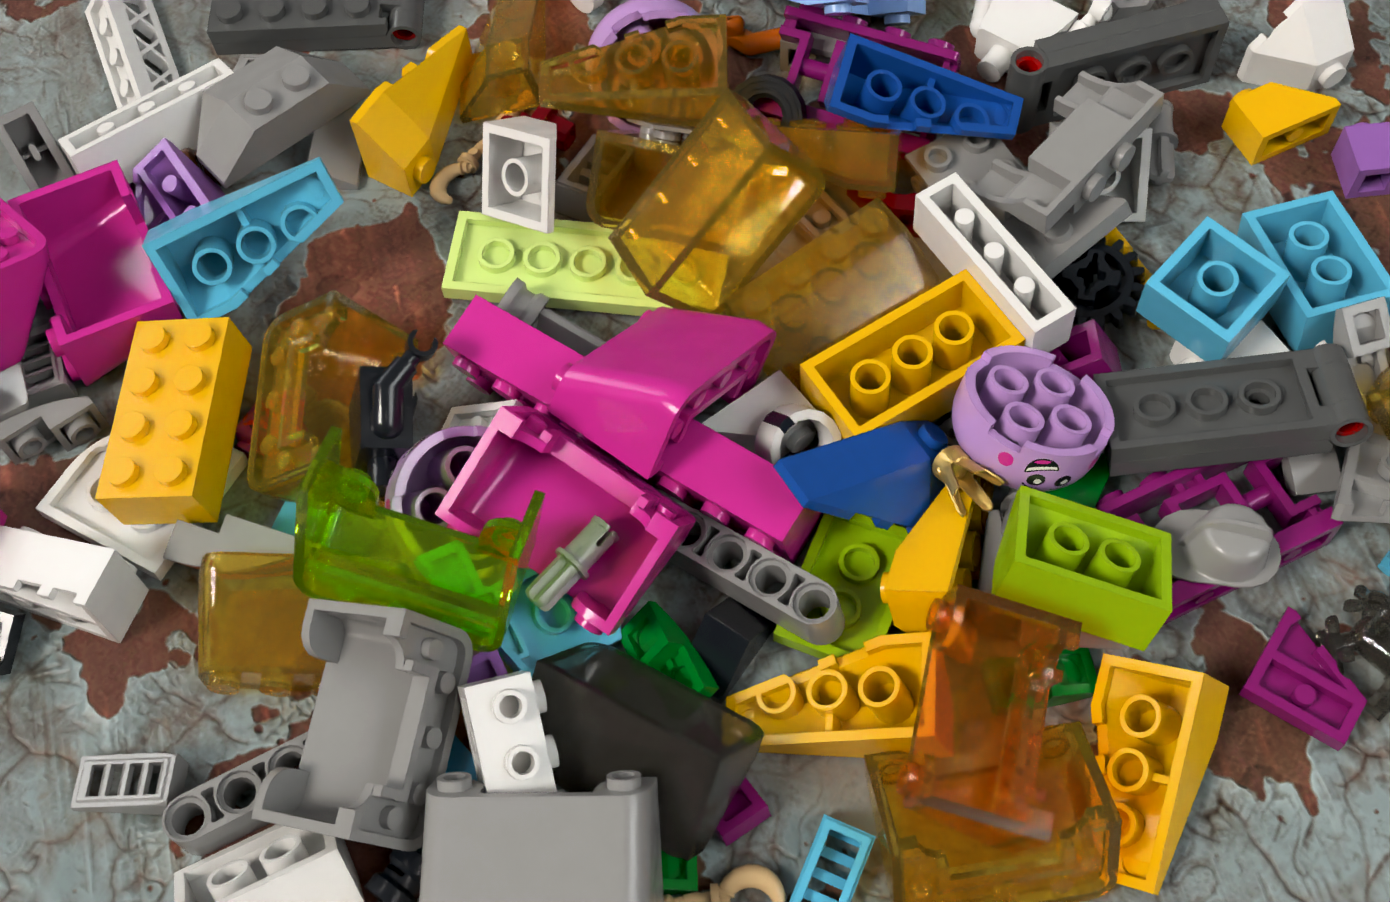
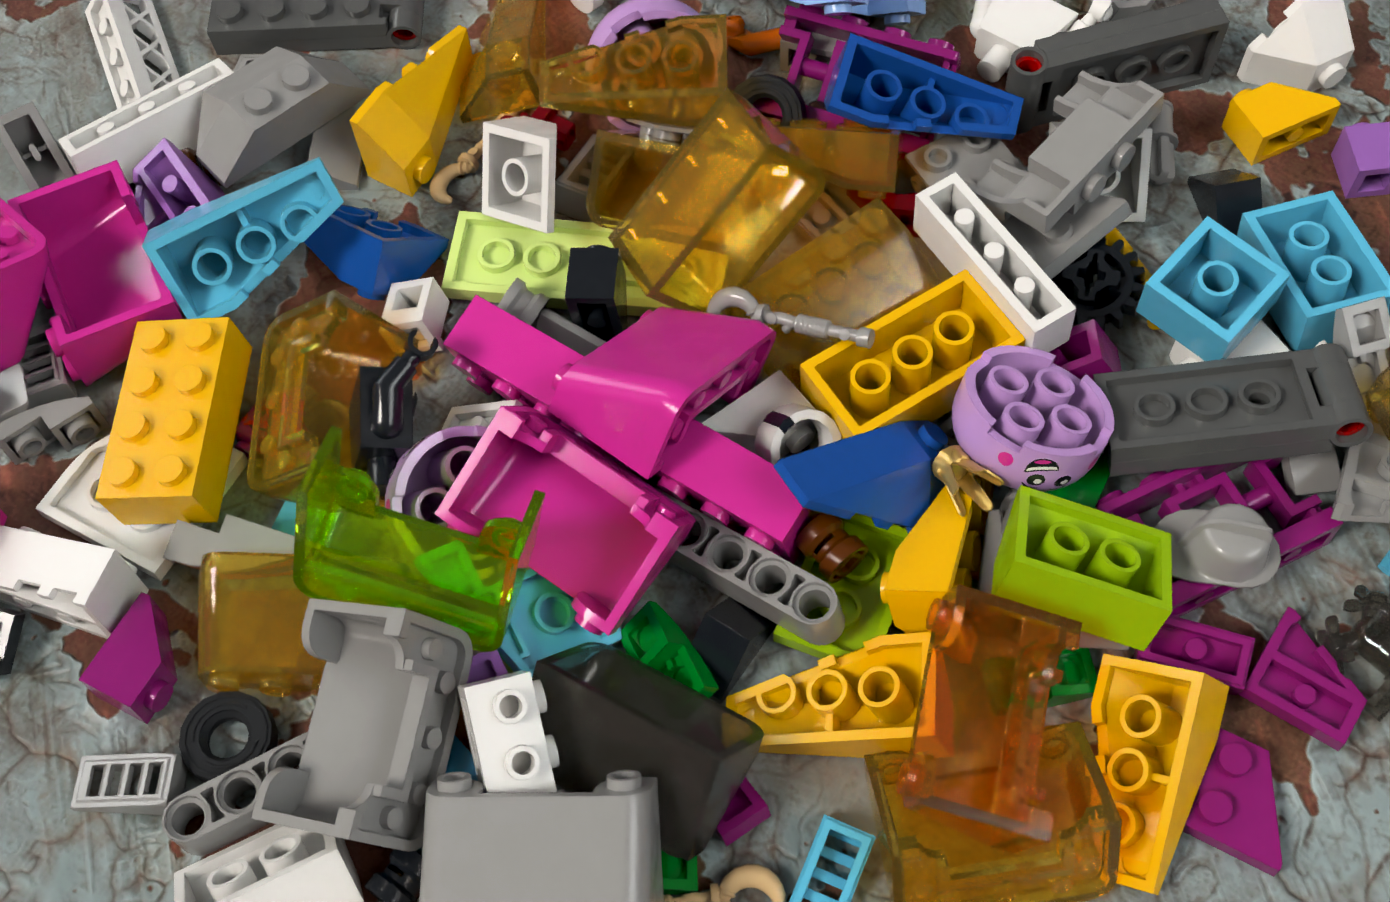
(135, 663): none -> magenta slope
(211, 713): none -> black tyre
(374, 251): none -> blue wedge
(418, 306): none -> white brick
(571, 564): light grey axle -> none
(597, 290): none -> black slope
(803, 324): none -> light grey piece
(831, 546): none -> reddish brown wheel
(1201, 649): none -> magenta slope
(1226, 196): none -> black slope
(1238, 804): none -> magenta wing

